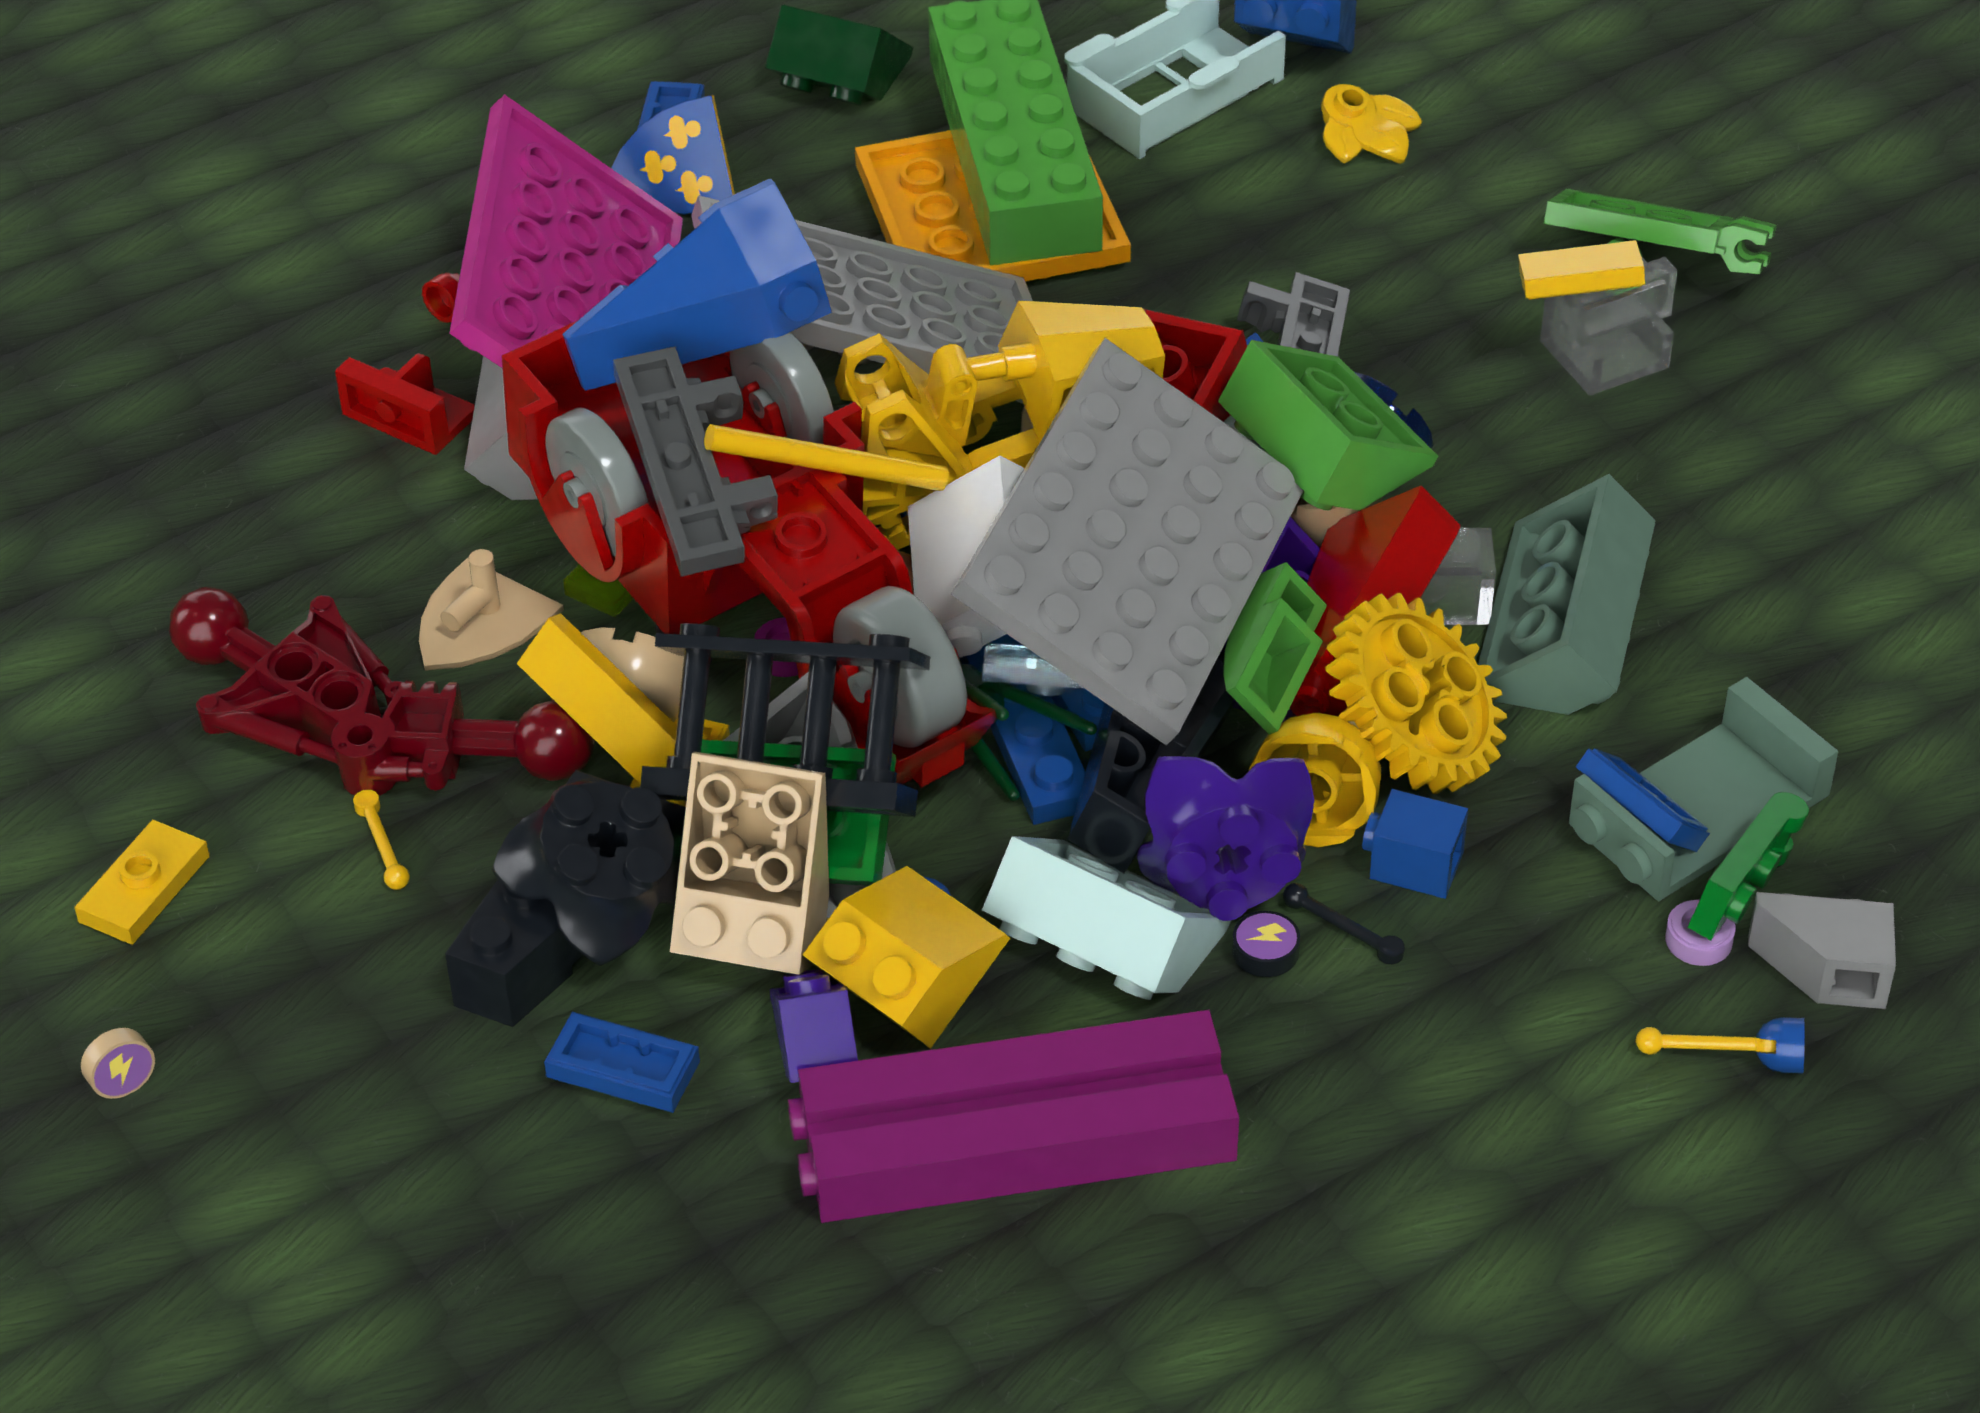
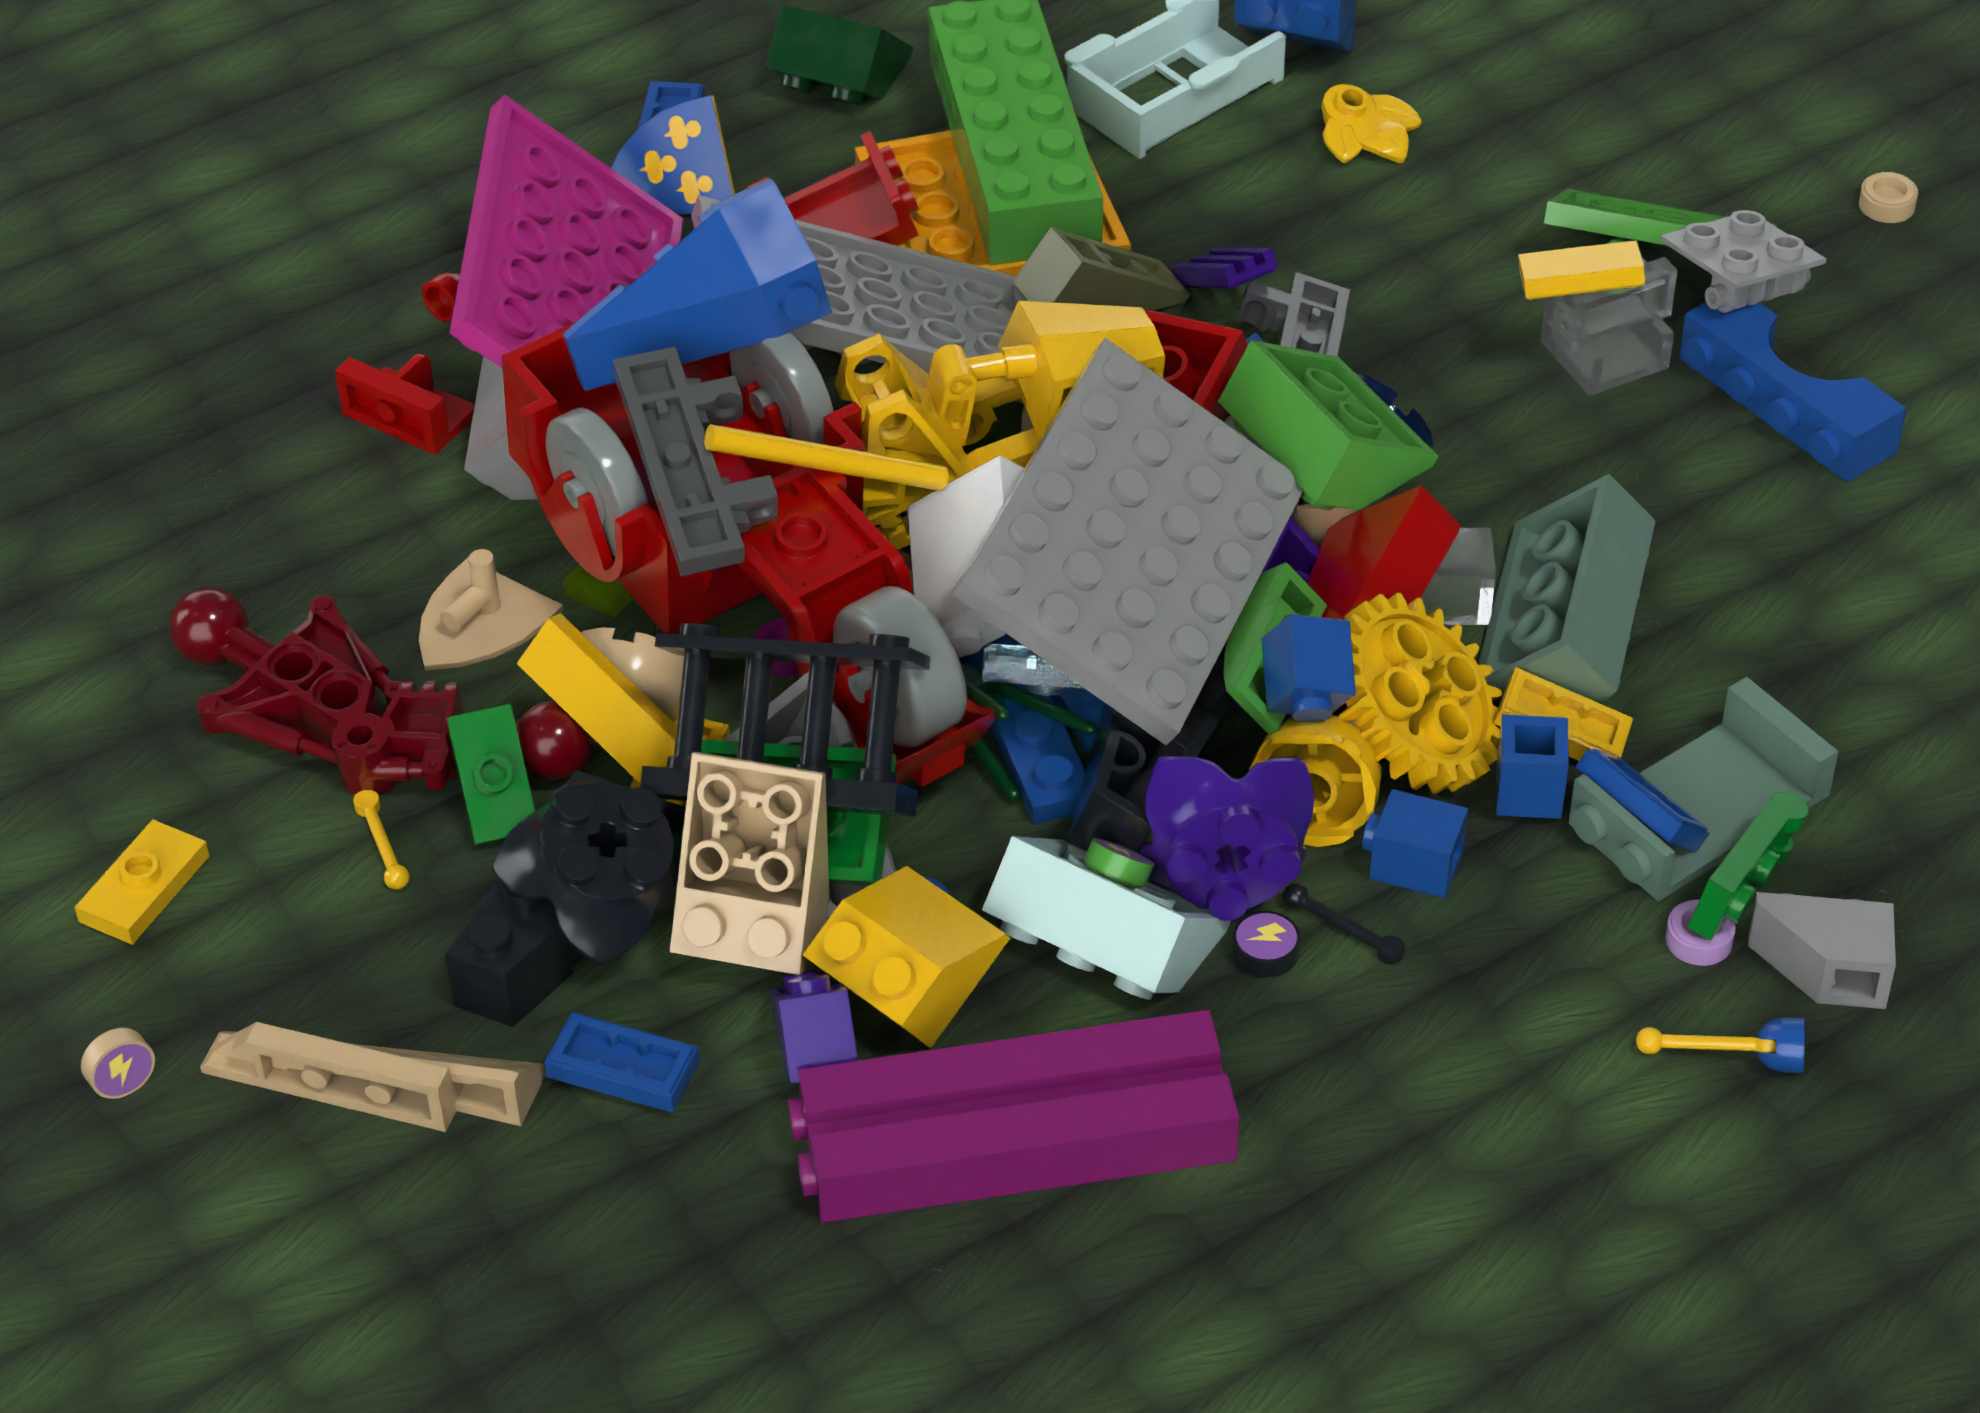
(376, 1080): none -> tan wedge
(490, 771): none -> green plate
(861, 199): none -> red panel
(1096, 273): none -> olive slope
(1118, 863): none -> bright green tile
(1225, 267): none -> dark purple tile
(1308, 667): none -> blue brick
(1532, 766): none -> blue brick
(1589, 722): none -> yellow plate
(1746, 259): none -> light grey hinge
(1837, 422): none -> blue arch
(1888, 197): none -> tan tile

